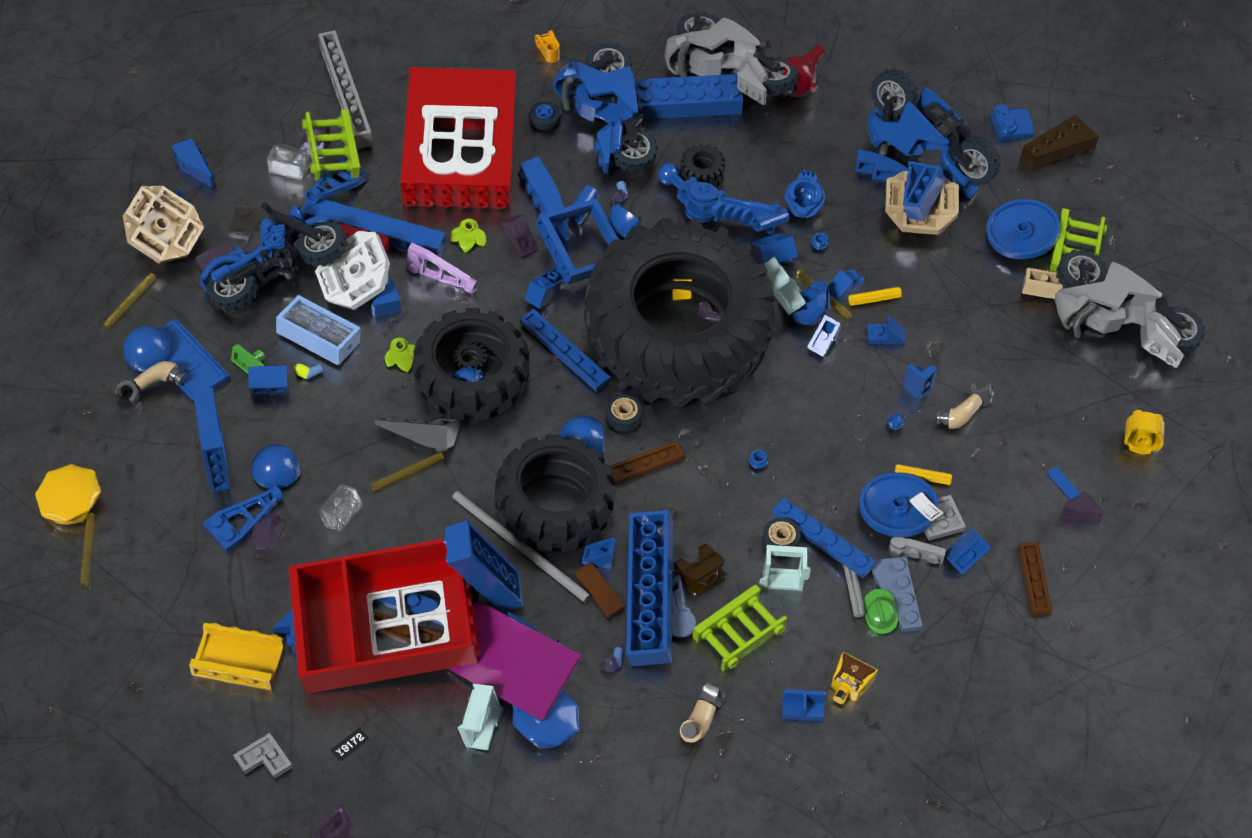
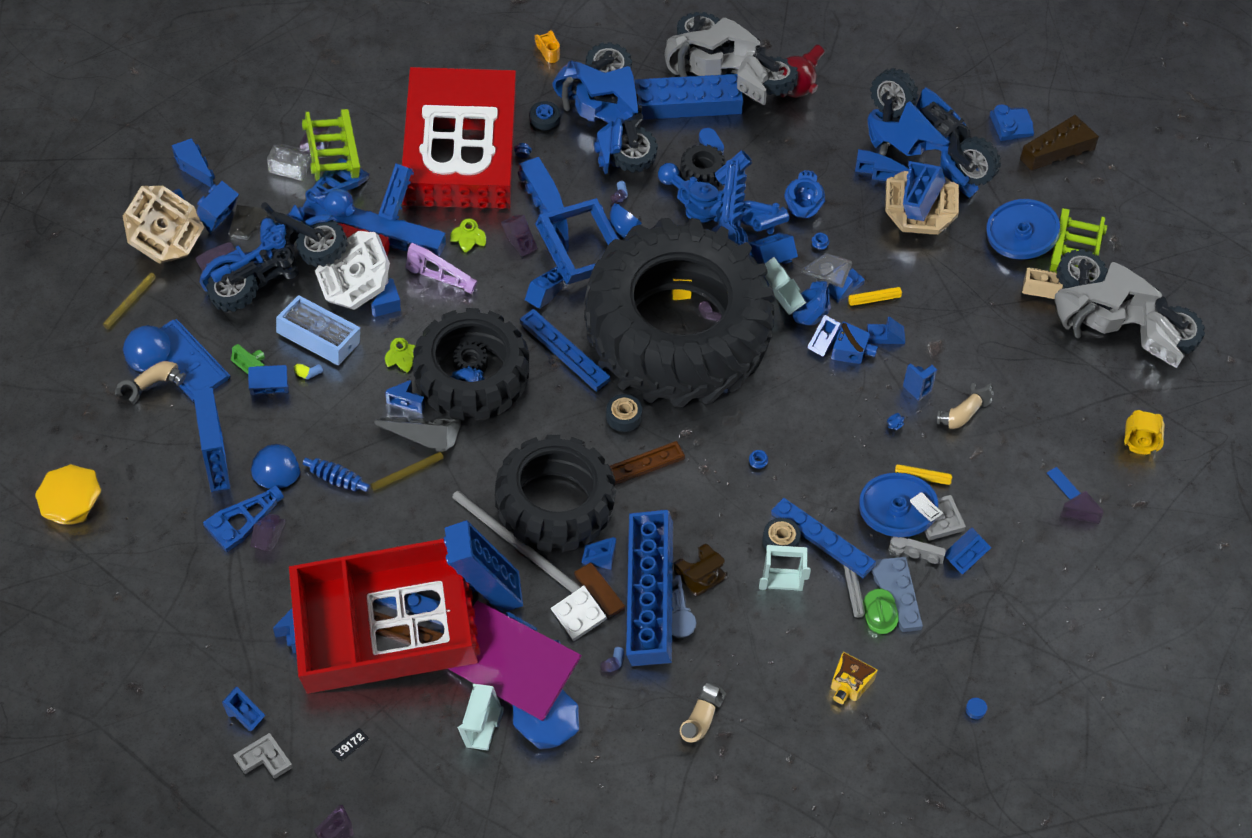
(87, 549): clear yellow bar -> none
(216, 206): none -> blue slope
(238, 656): yellow panel -> none
(242, 708): none -> blue slope
(336, 474): none -> blue piece
(337, 203): none -> blue piece
(340, 507): clear brick -> none
(345, 87): light grey brick -> none
(395, 192): none -> blue plate
(402, 397): none -> blue slope
(522, 150): none -> blue plate
(578, 613): none -> white plate
(585, 429): blue cylinder -> none
(587, 193): blue pin -> none
(710, 137): none -> blue tile
(733, 177): none -> blue piece
(736, 609): lime fence -> none
(803, 705): blue panel -> none
(829, 269): none -> clear slope
(839, 307): clear yellow bar -> none
(852, 344): none -> blue torso
(976, 708): none -> blue tile
(1034, 579): reddish brown tile -> none

